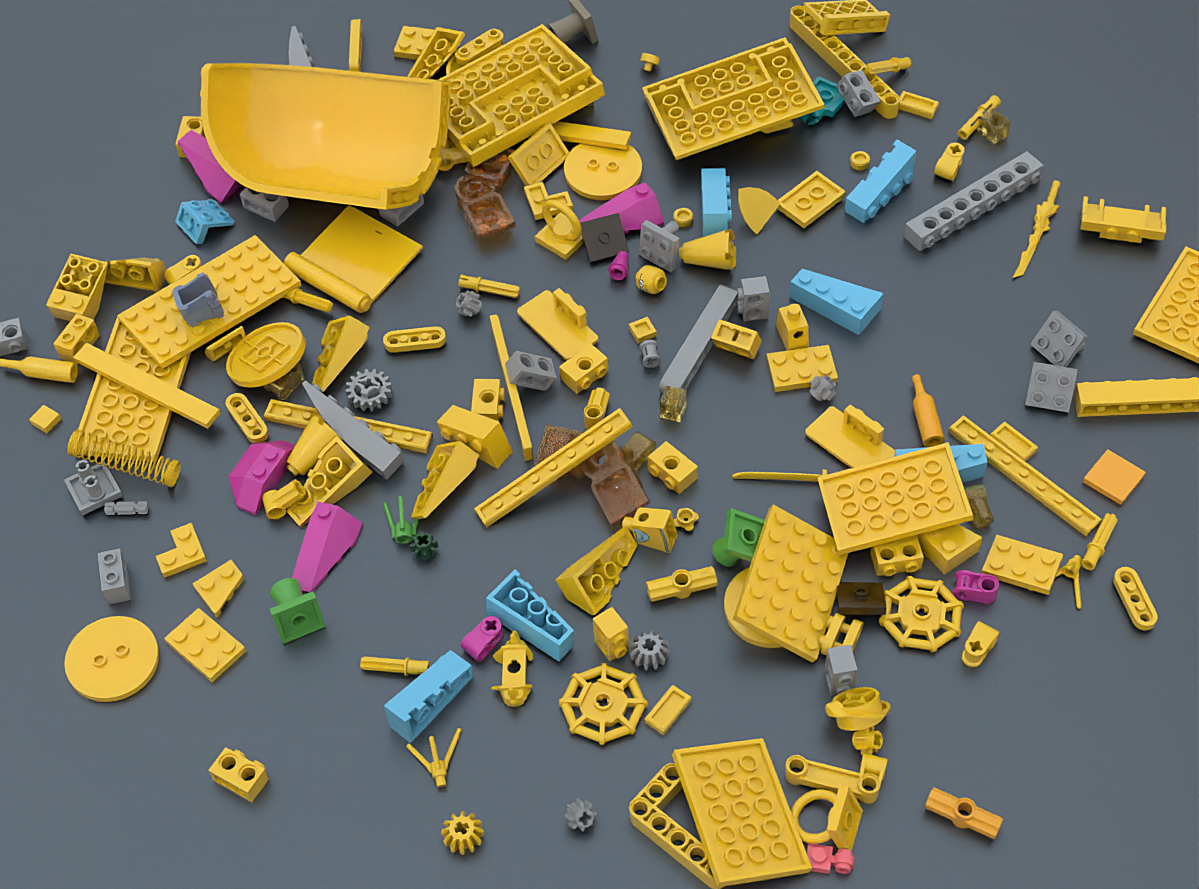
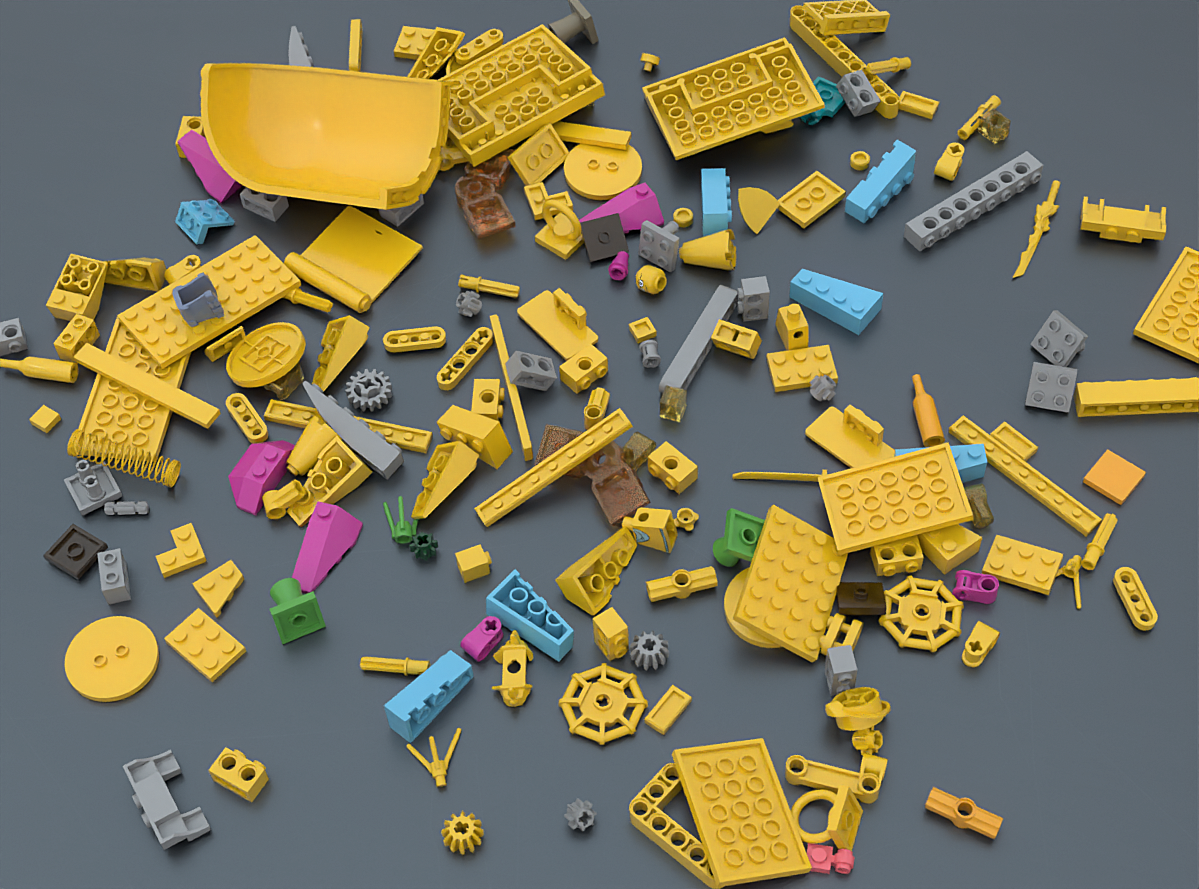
(75, 551): none -> dark brown plate
(160, 810): none -> light grey bracket
(468, 359): none -> yellow beam
(473, 563): none -> yellow brick

